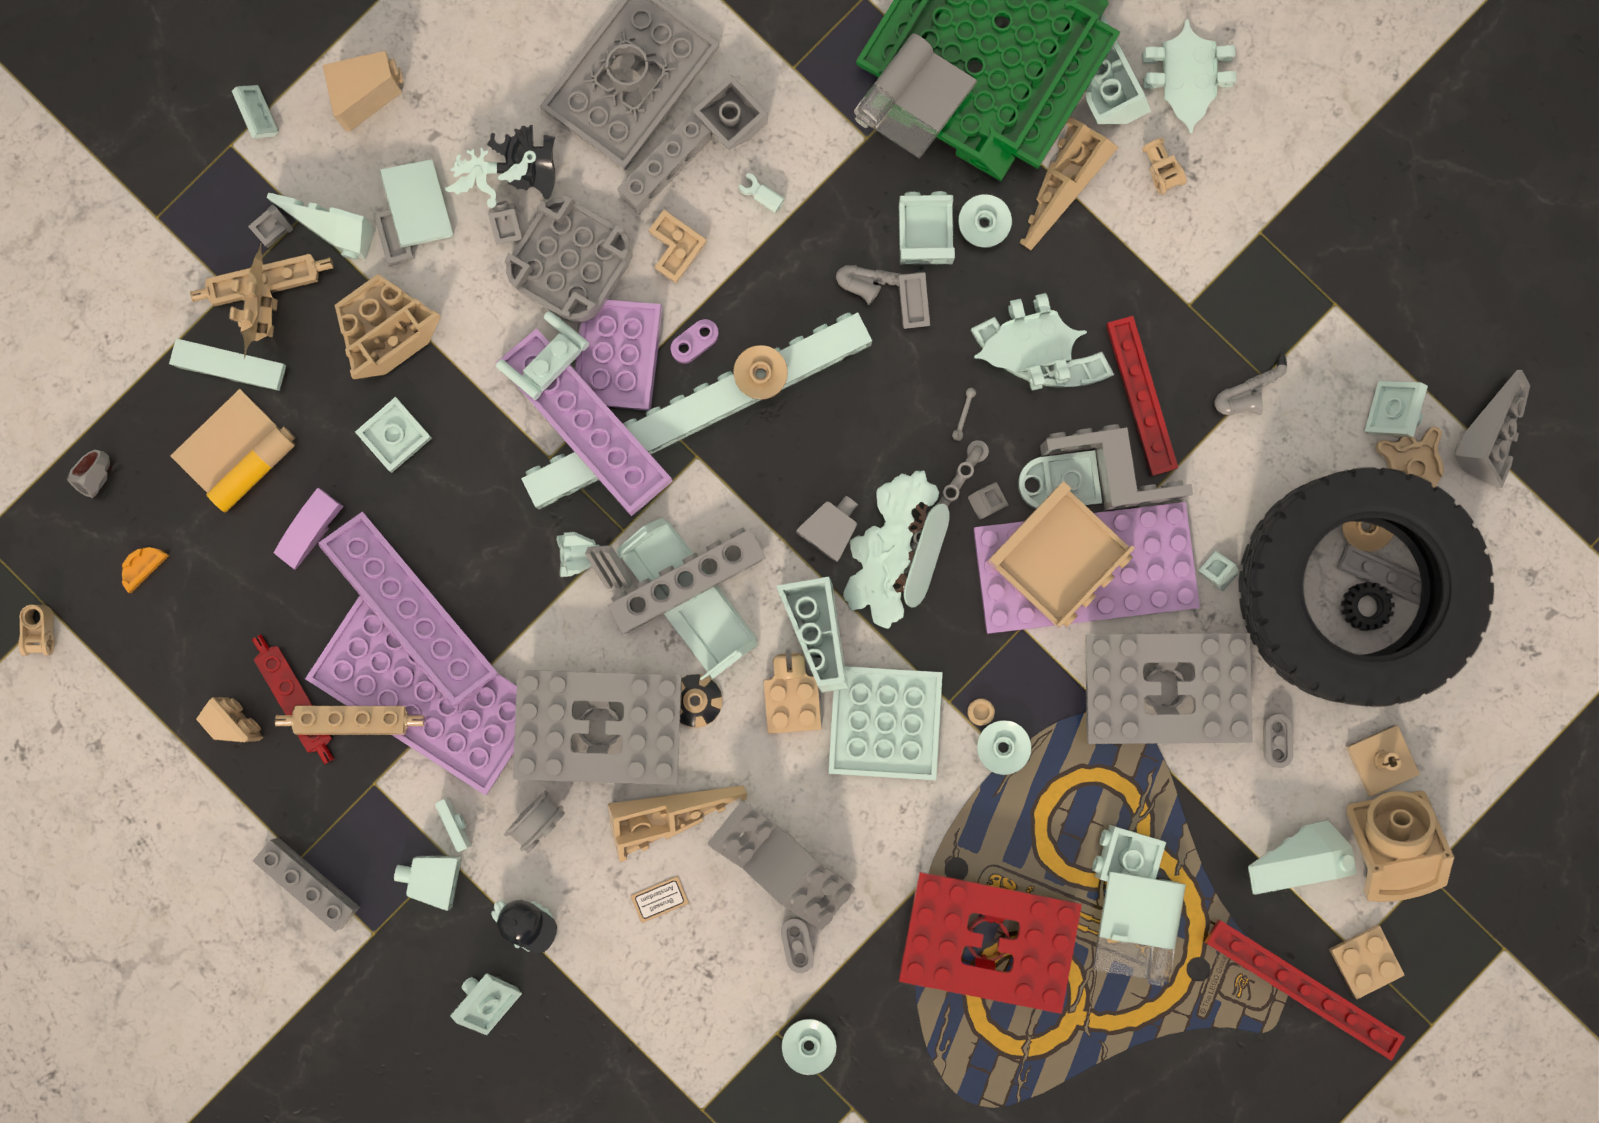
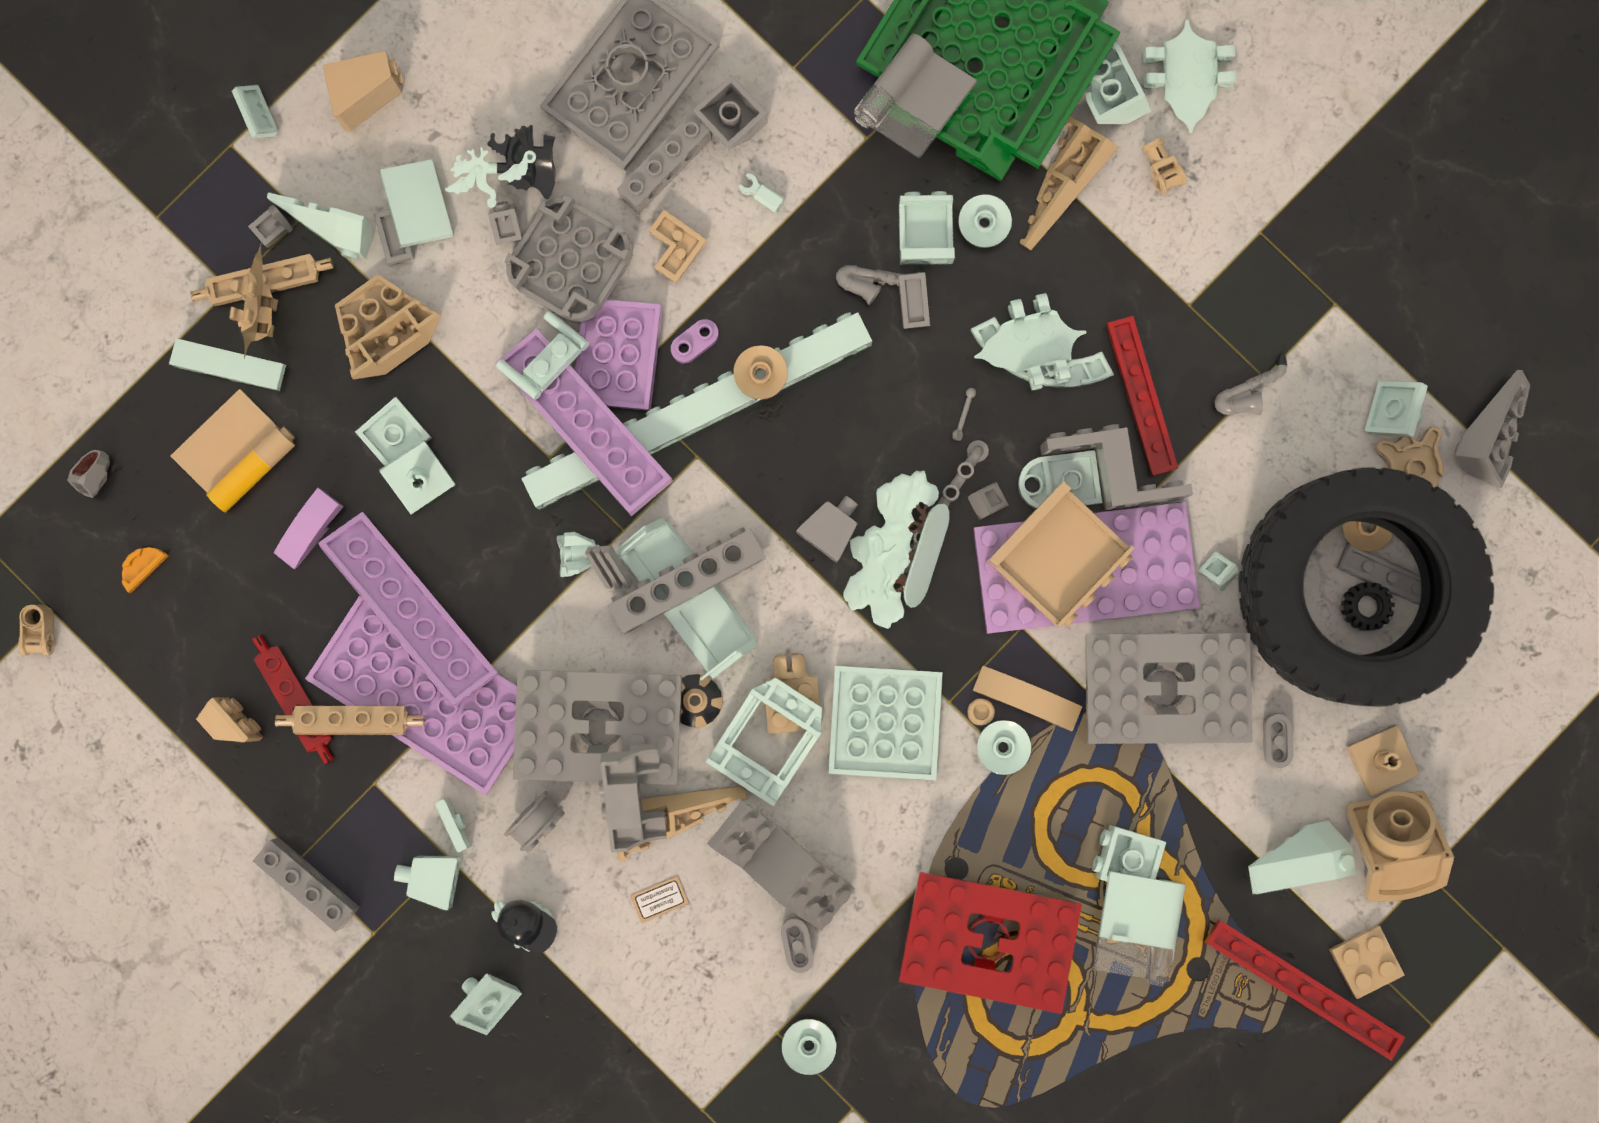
(417, 477): none -> light aqua tile
(623, 804): none -> light grey bracket
(746, 771): none -> light aqua wedge
(816, 624): light aqua wedge -> none
(1027, 698): none -> tan slope

